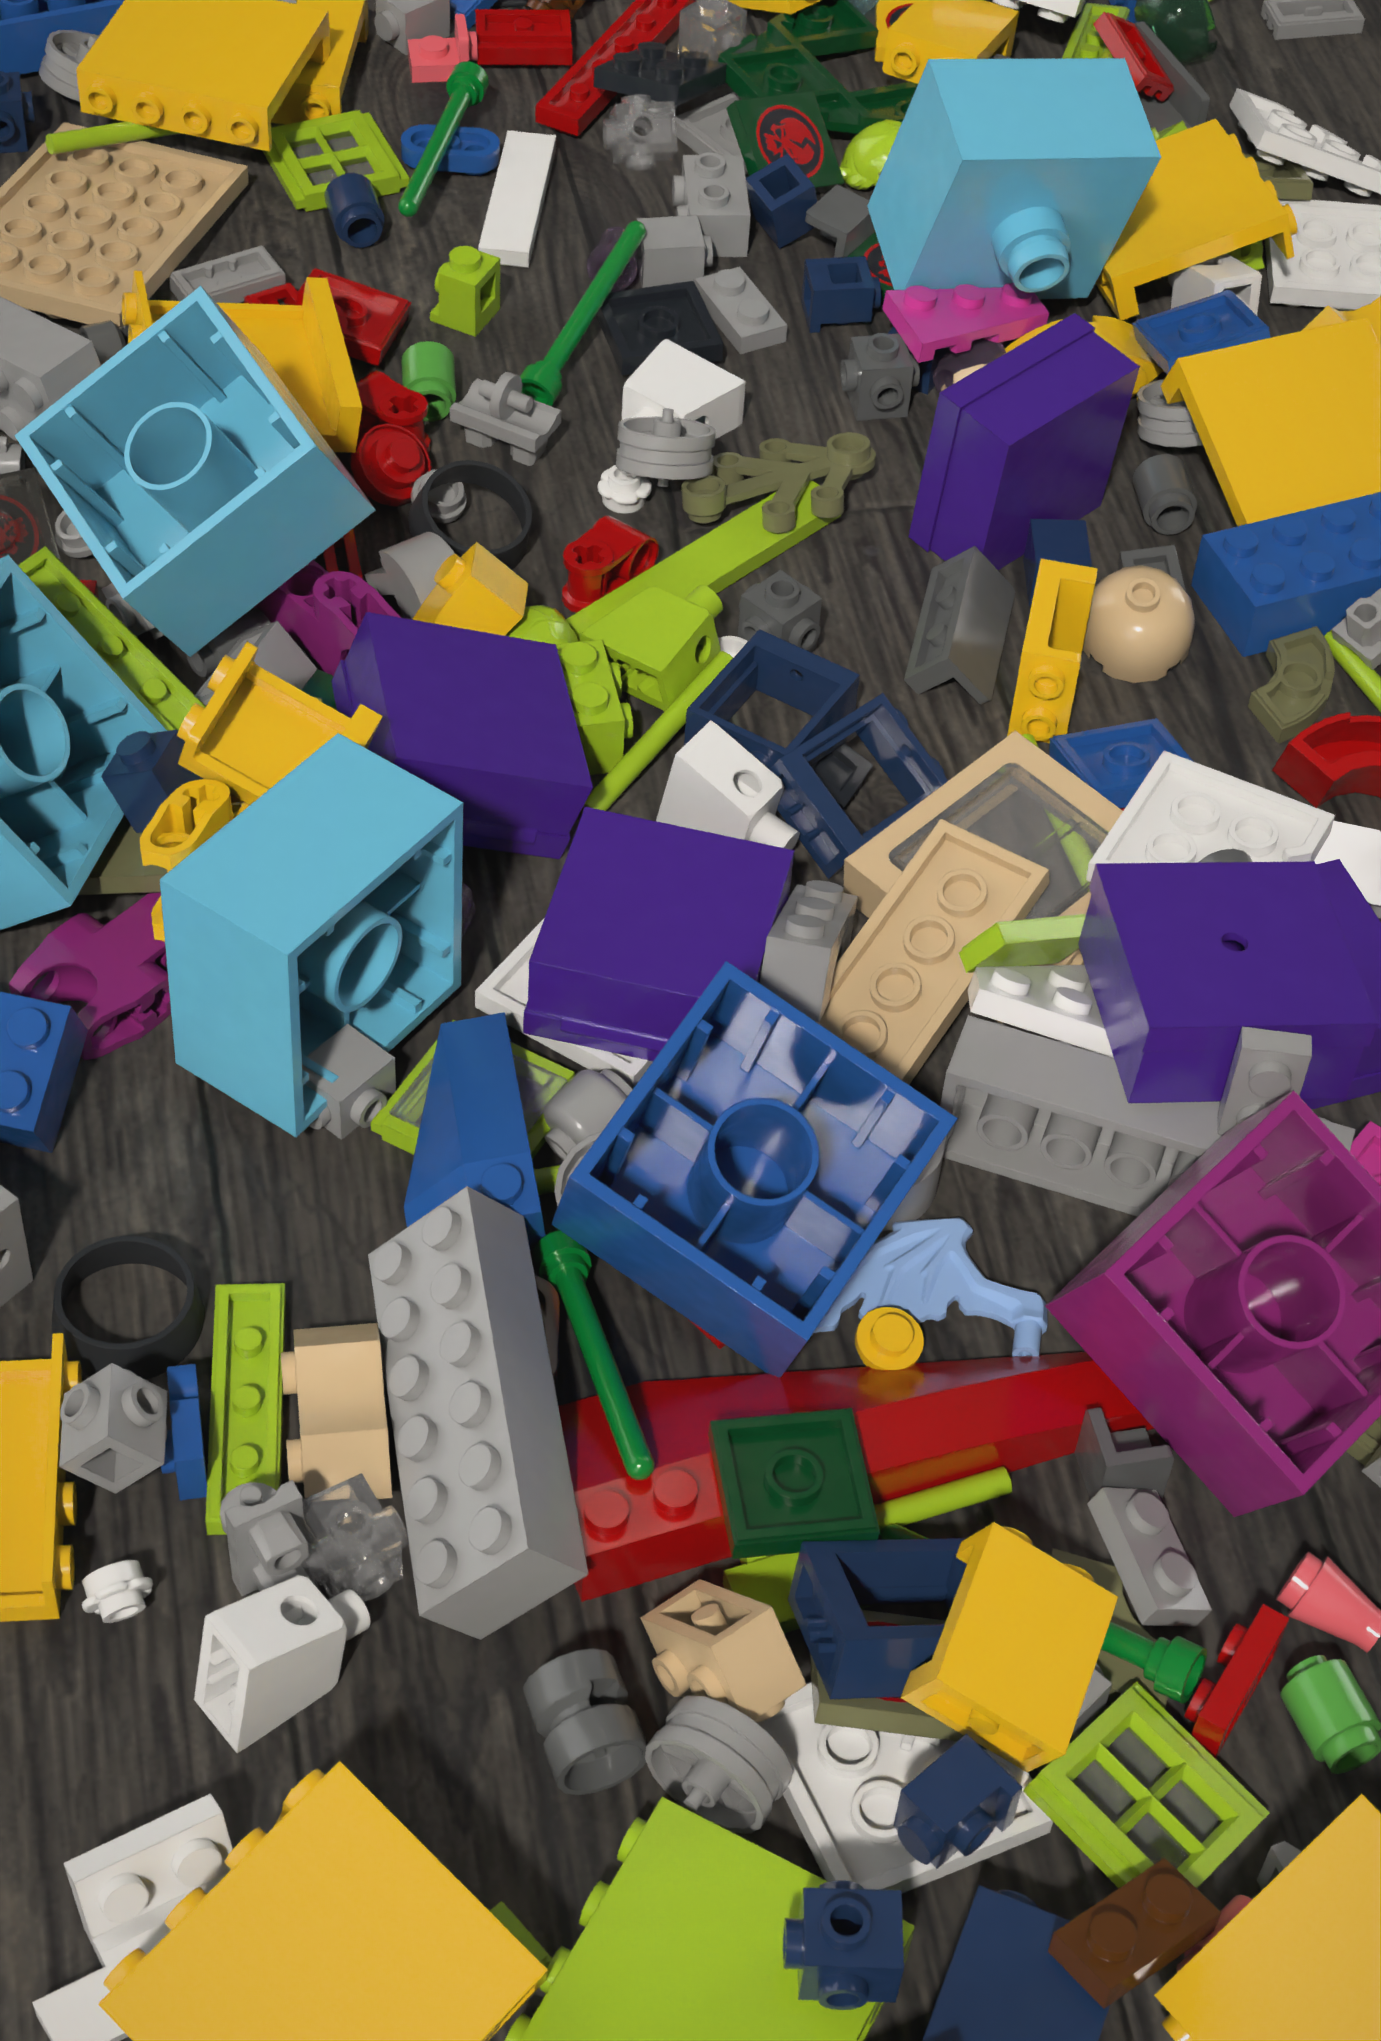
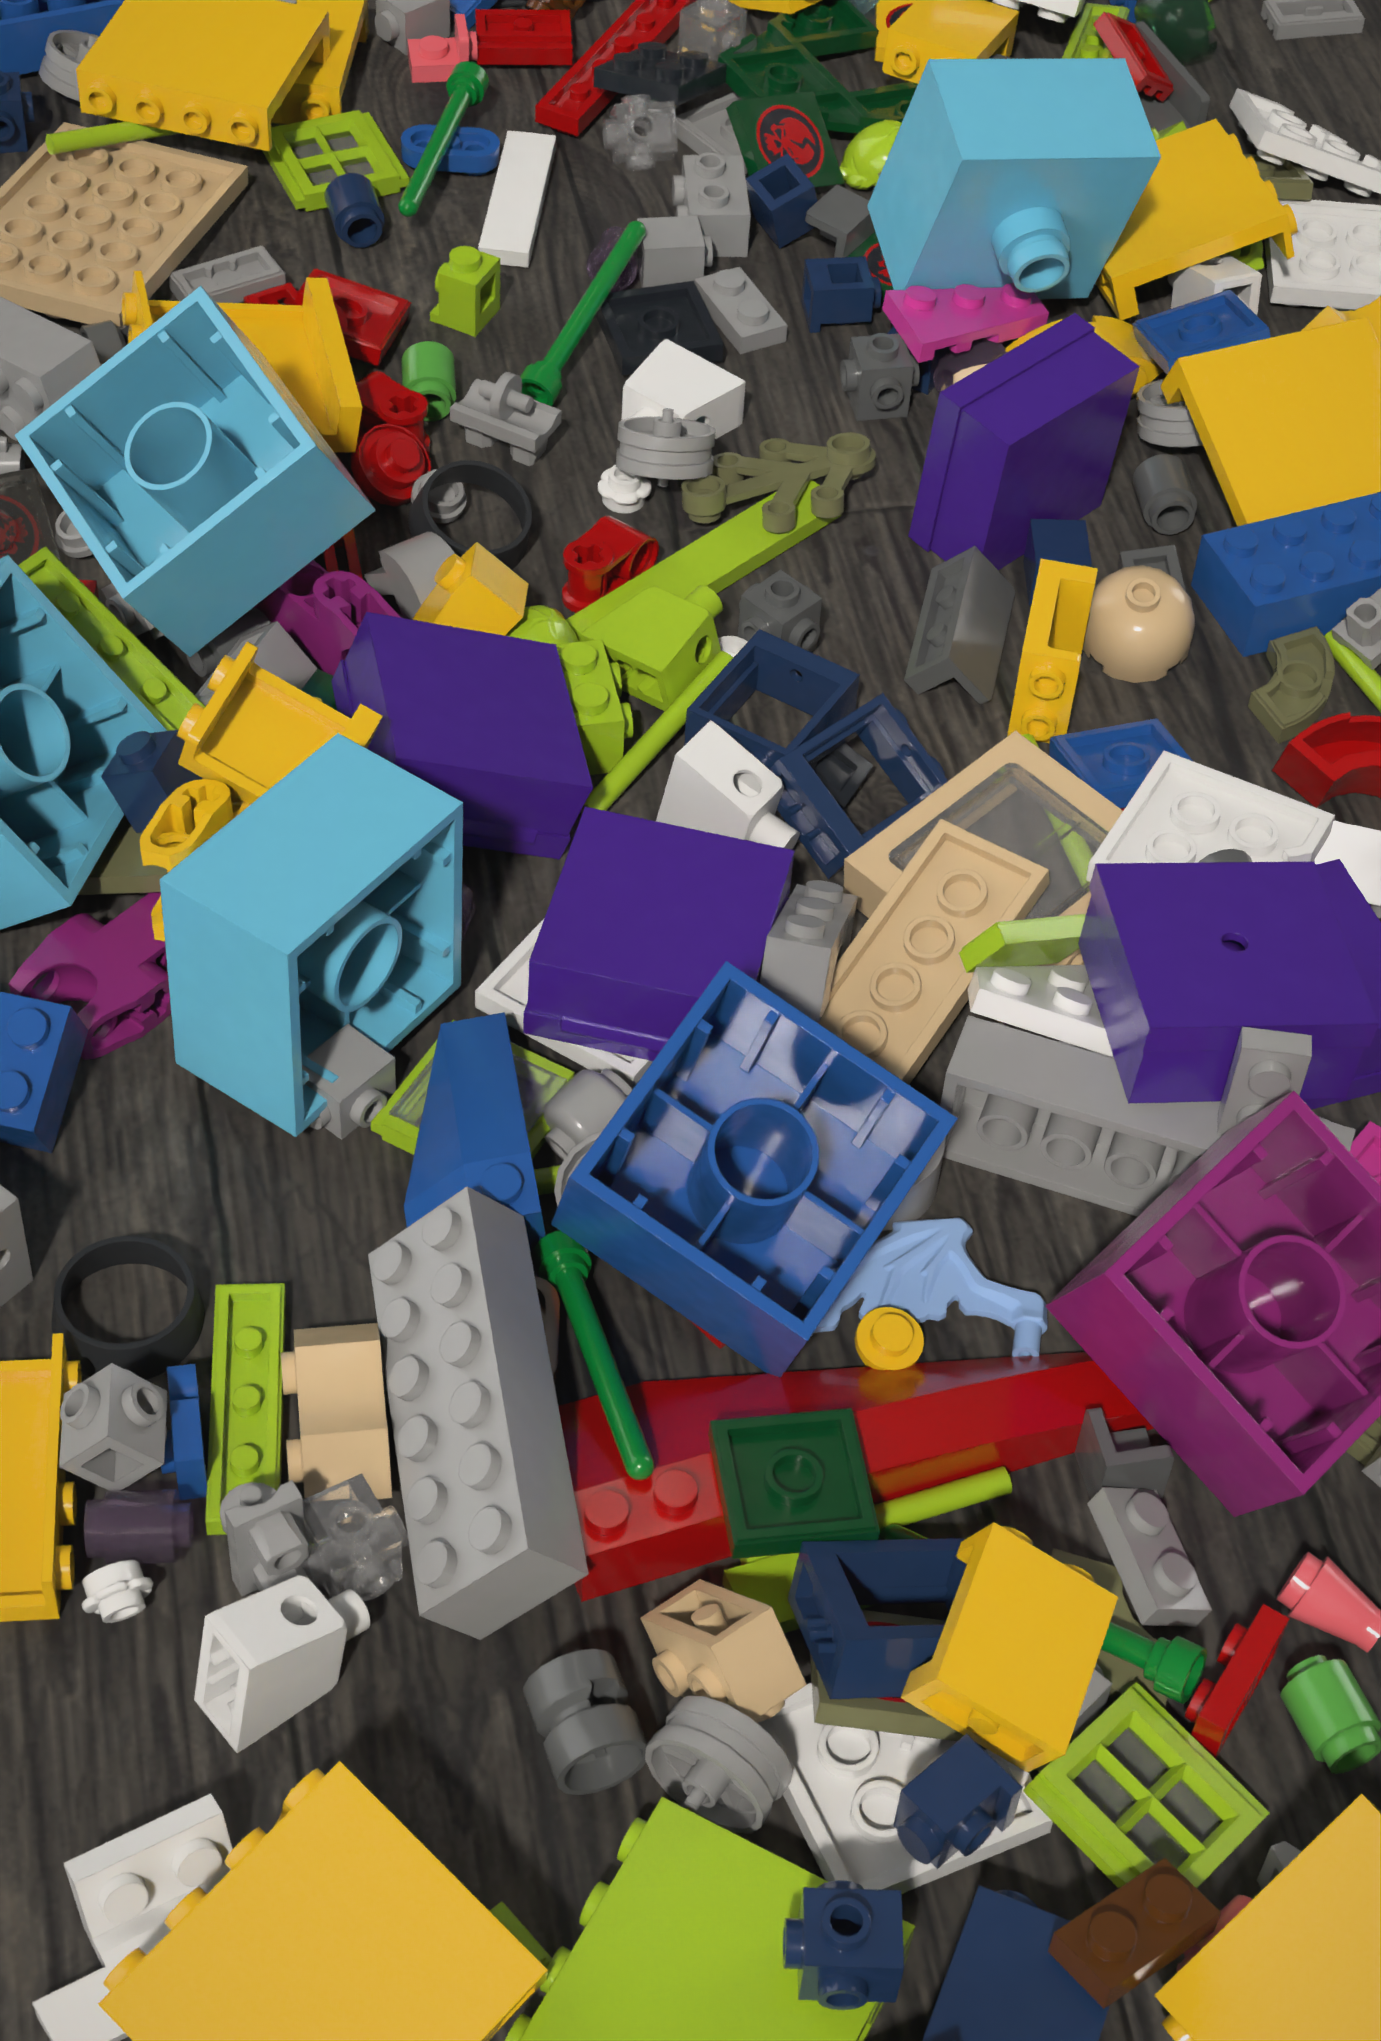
(138, 1526): none -> clear purple brick

